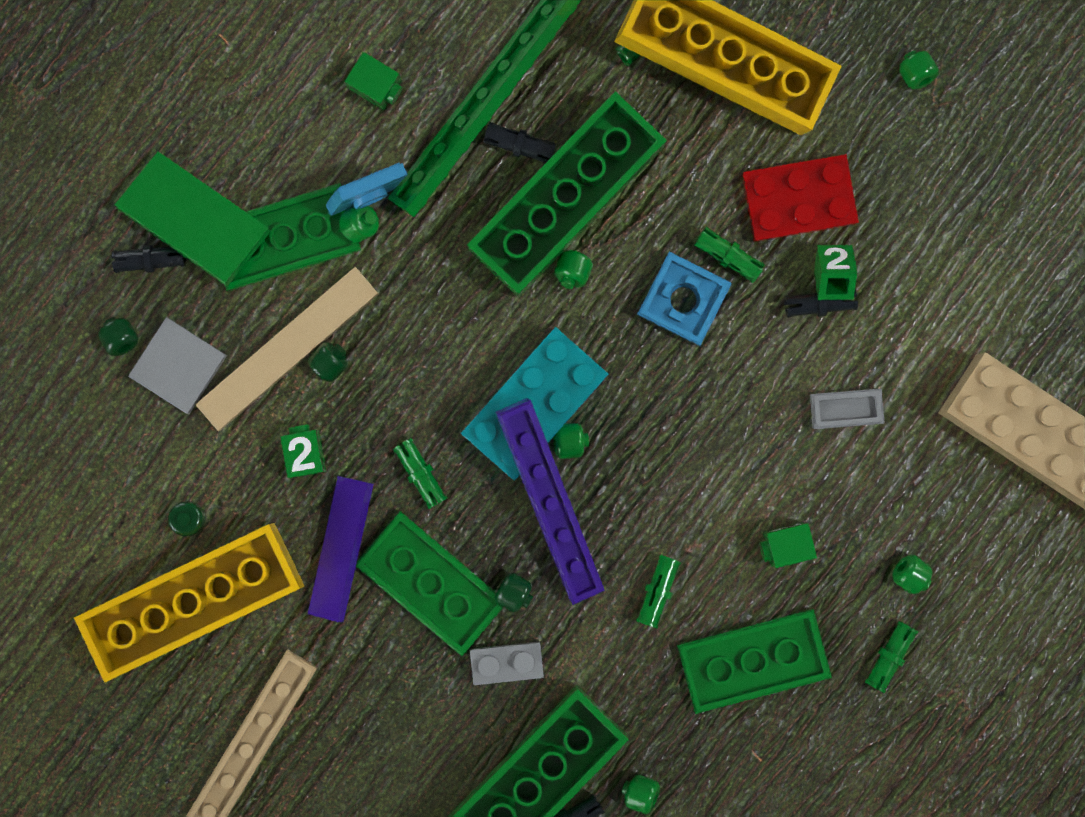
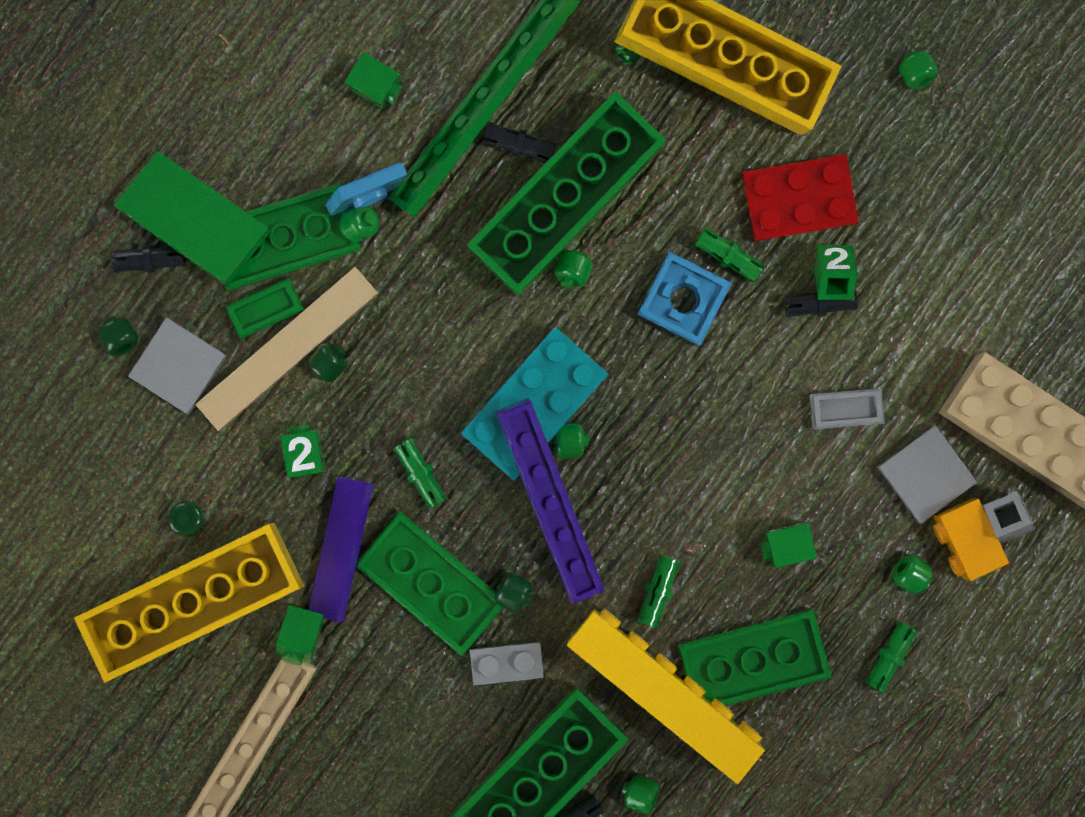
(265, 308): none -> green tile
(299, 635): none -> green brick
(666, 696): none -> yellow brick
(927, 474): none -> light grey tile
(969, 540): none -> light orange brick
(1009, 517): none -> light grey brick

